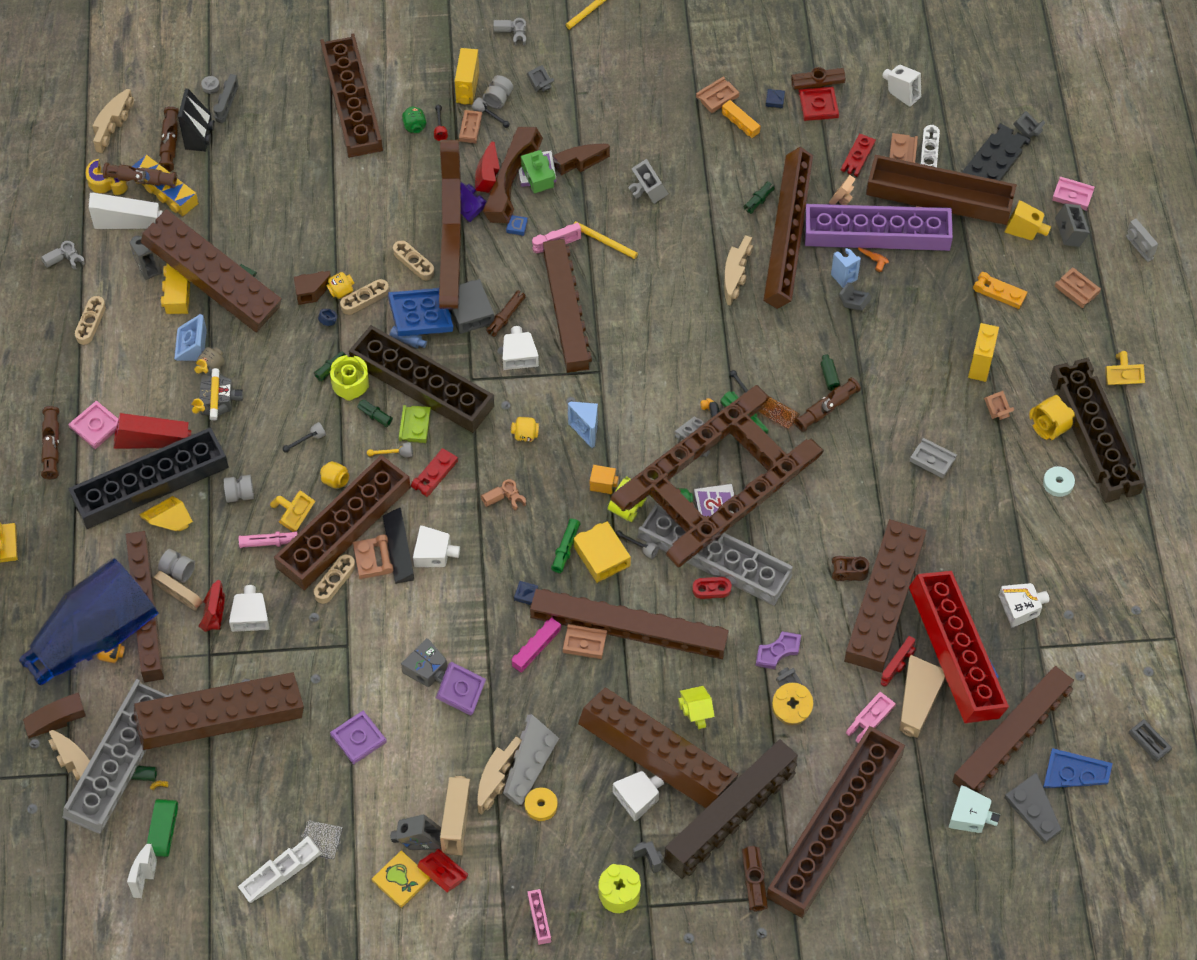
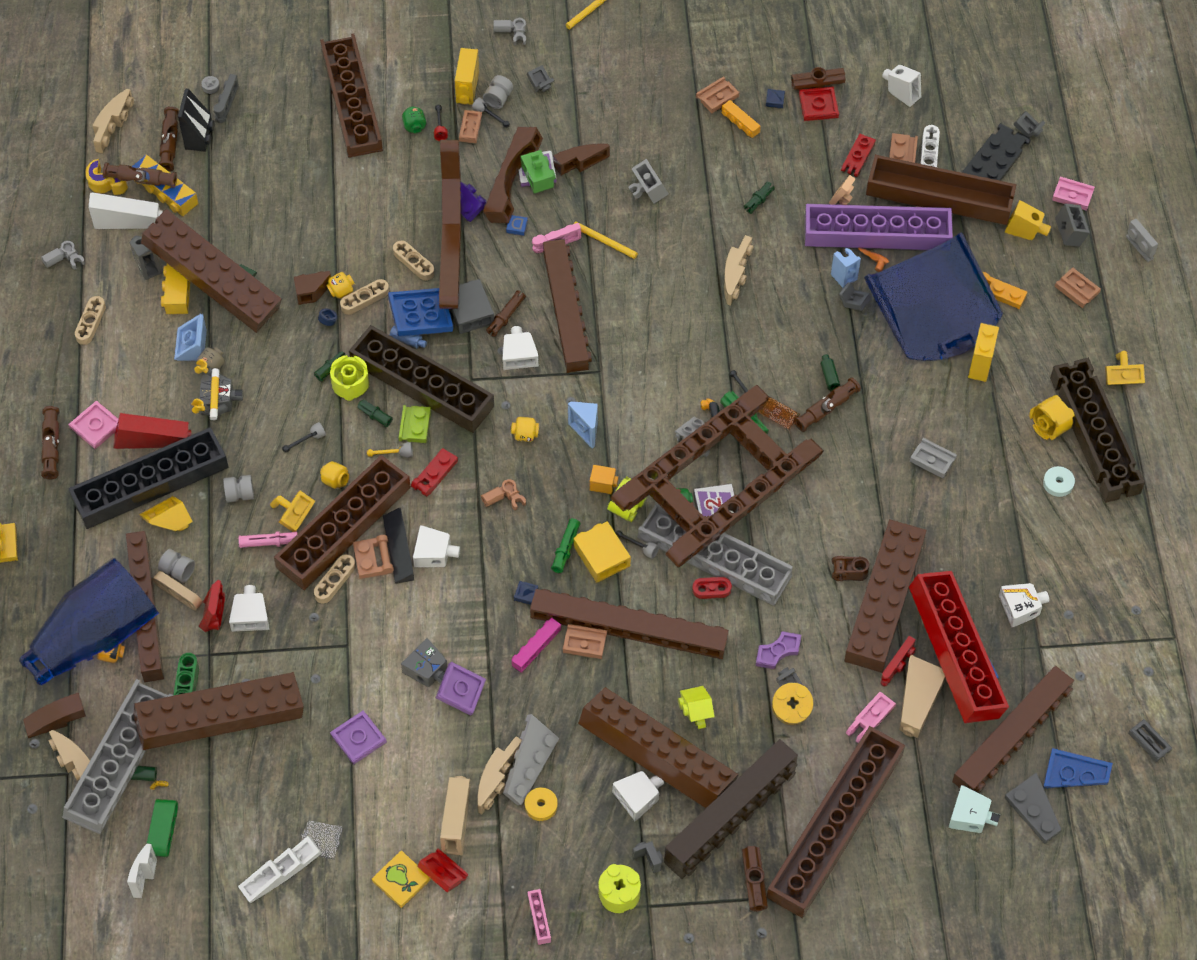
(186, 674): none -> green beam
(417, 833): dark grey torso -> none
(487, 169): red slope -> none
(788, 228): reddish brown brick -> none
(936, 301): none -> clear blue windscreen
(998, 405): nougat bracket -> none

